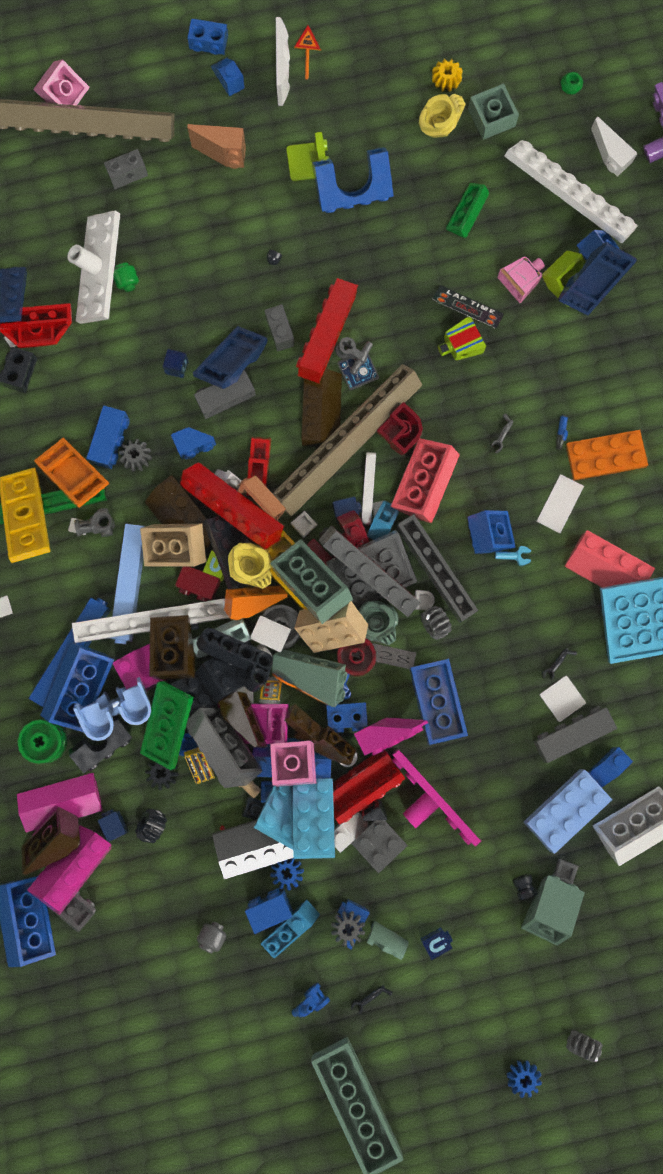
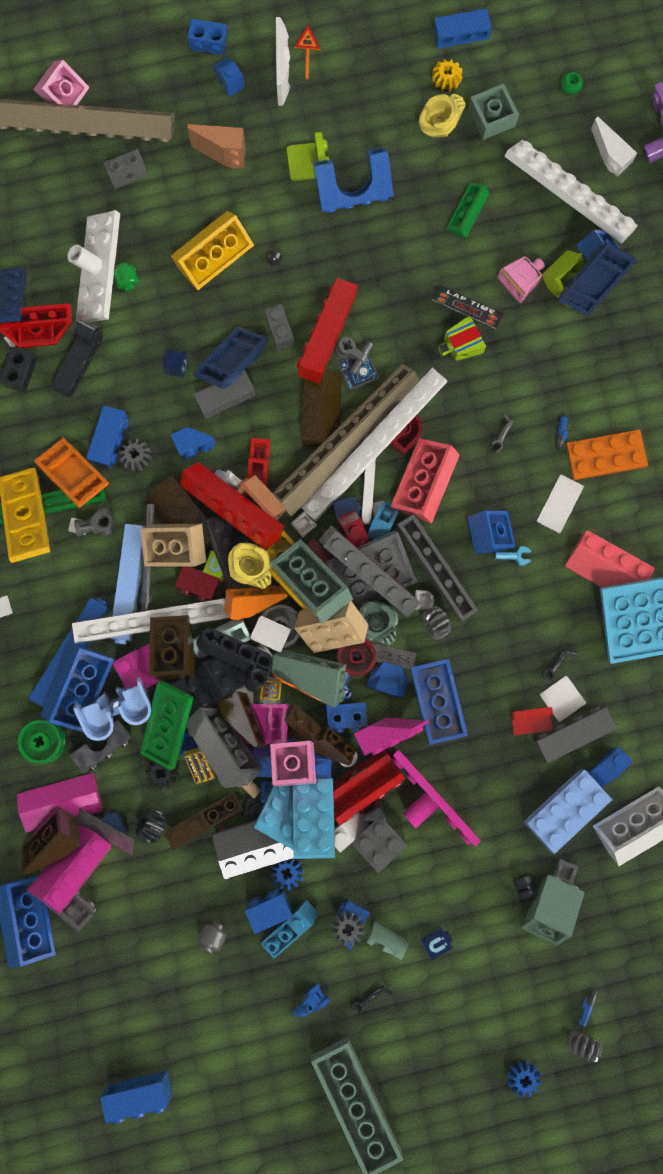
(78, 359): none -> black beam
(106, 831): none -> flat silver sticker
(136, 1097): none -> blue brick
(145, 598): none -> dark grey bar
(203, 821): none -> dark brown slope
(212, 250): none -> yellow slope
(374, 444): none -> white plate
(388, 680): none -> blue slope
(462, 28): none -> blue brick
(531, 721): none -> red panel
(587, 1008): none -> piece

